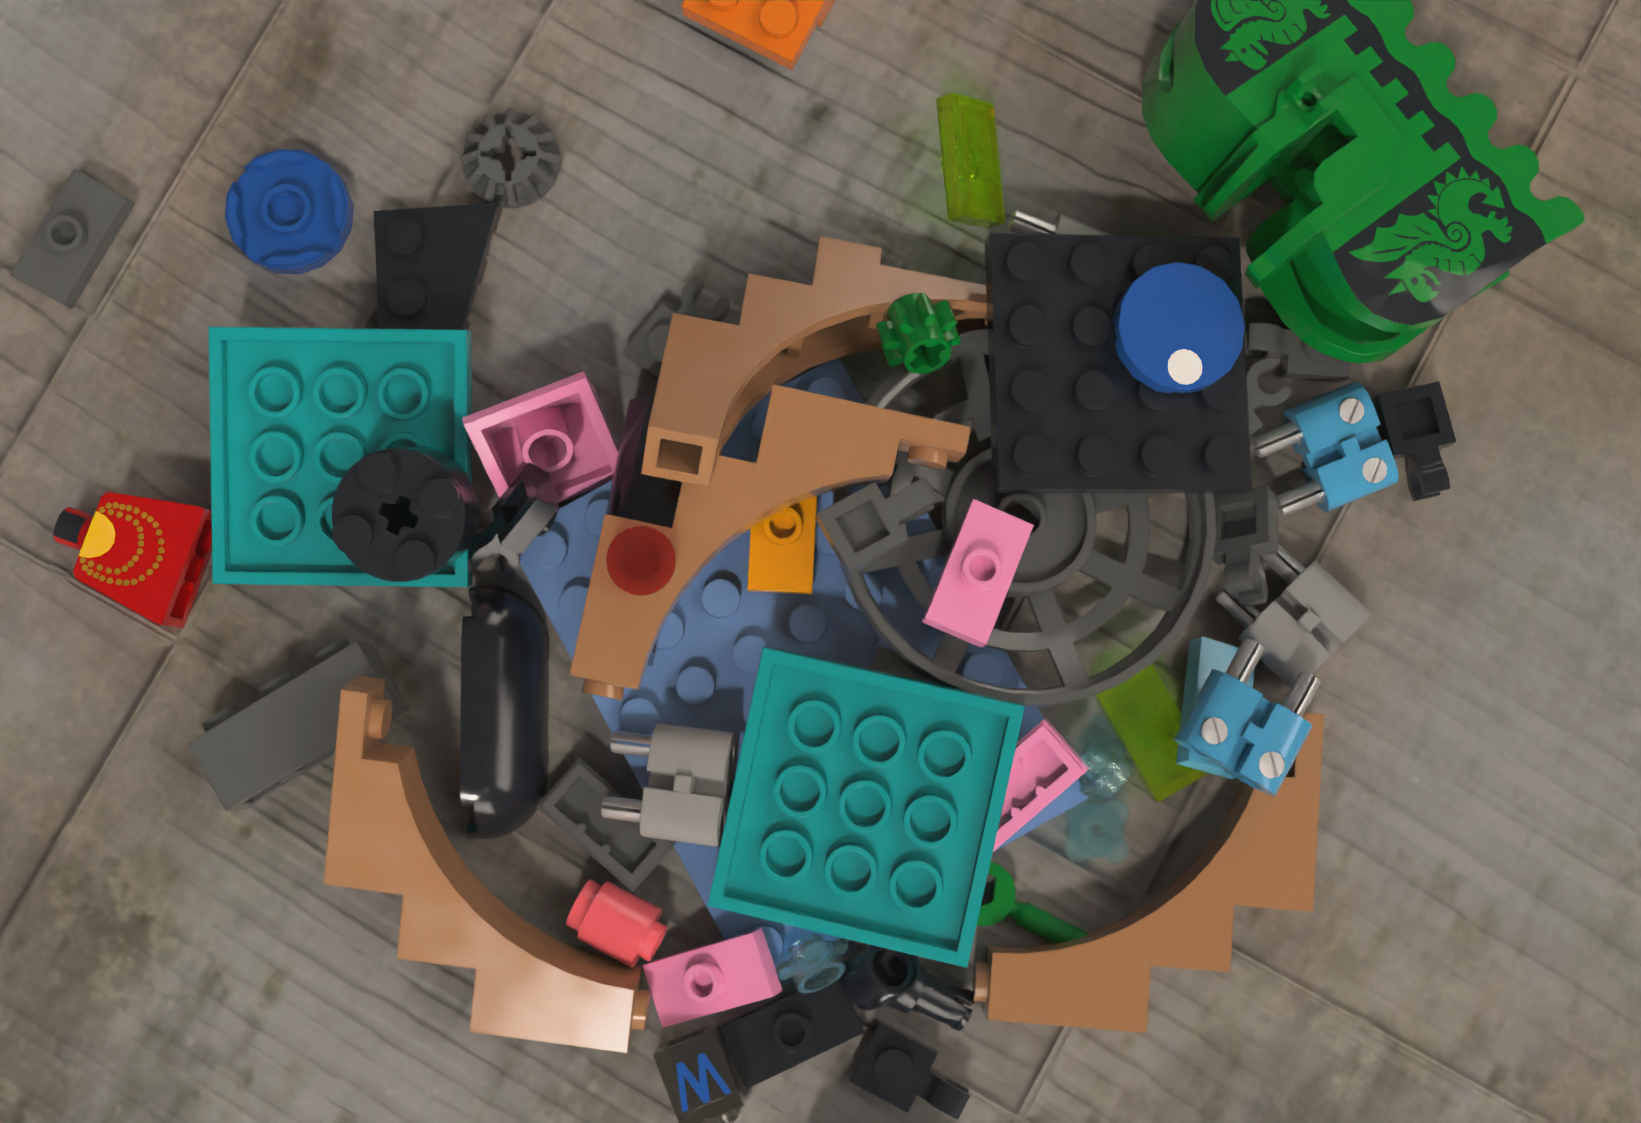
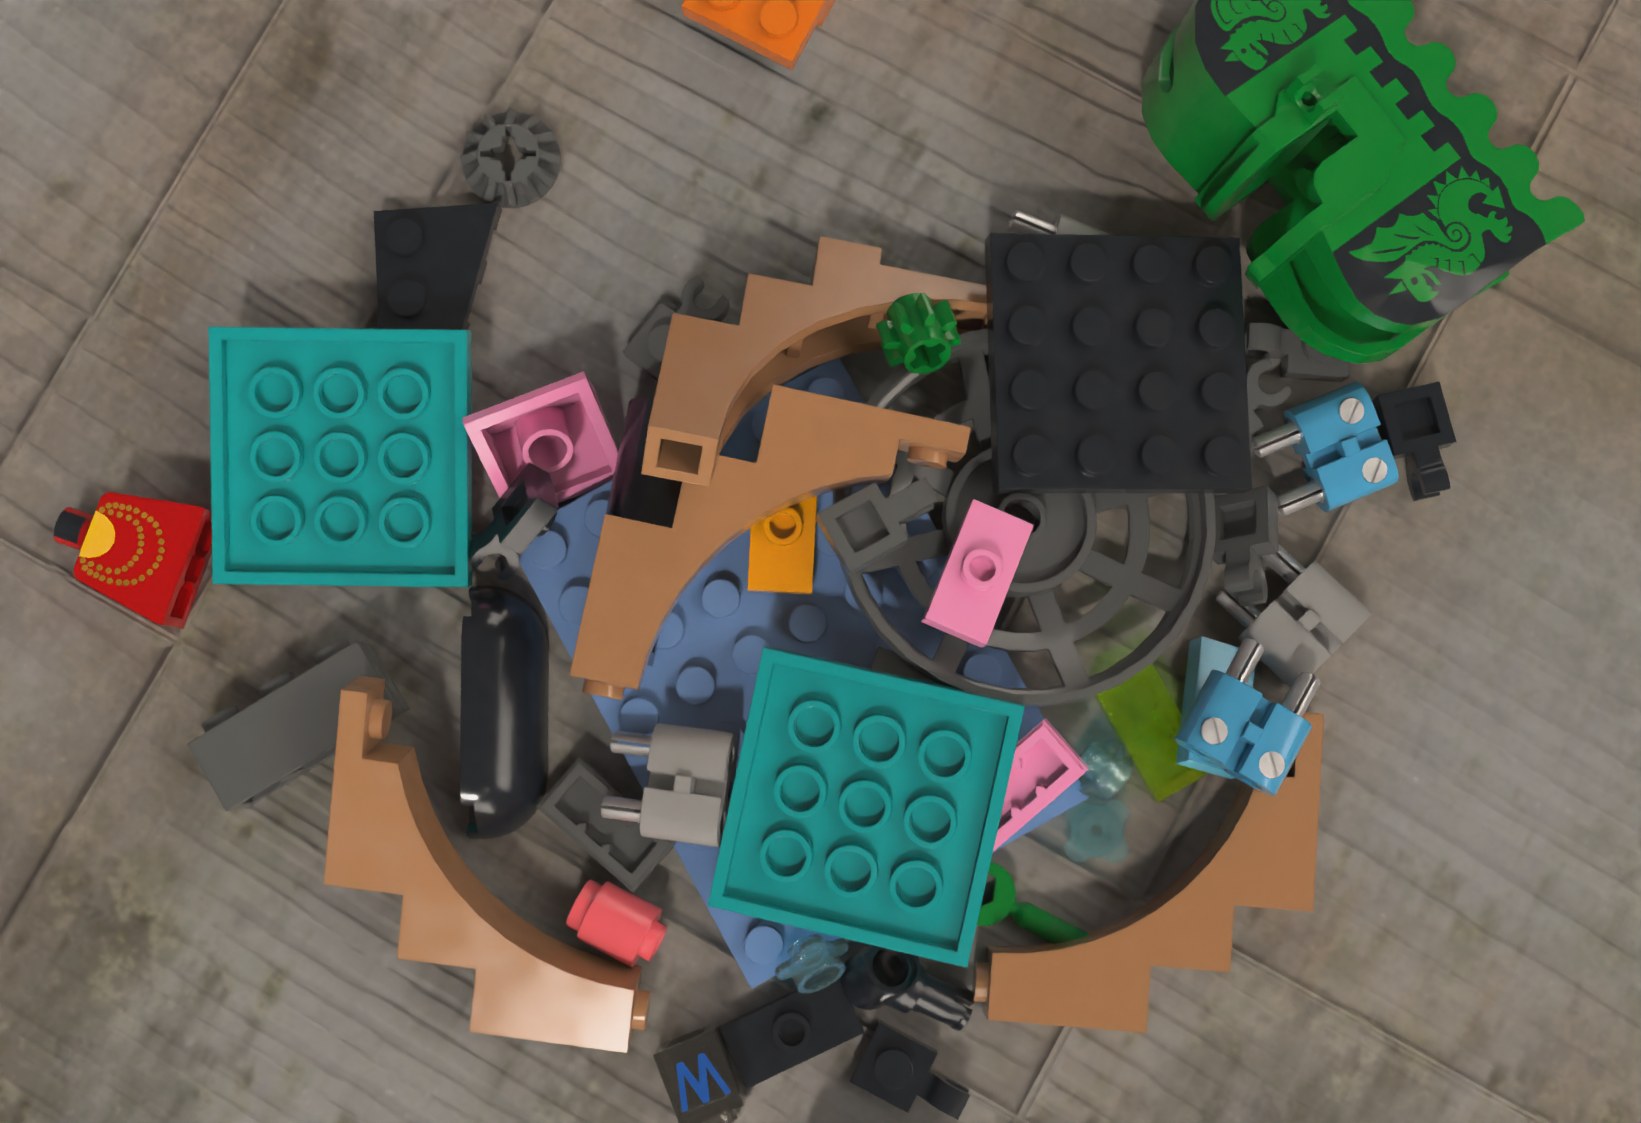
(72, 239): dark grey plate -> none
(289, 212): blue tile -> none
(372, 529): black brick -> none
(641, 560): clear red plate -> none
(712, 977): bright pink plate -> none
(970, 161): clear neon green plate -> none
(1178, 328): blue tile -> none

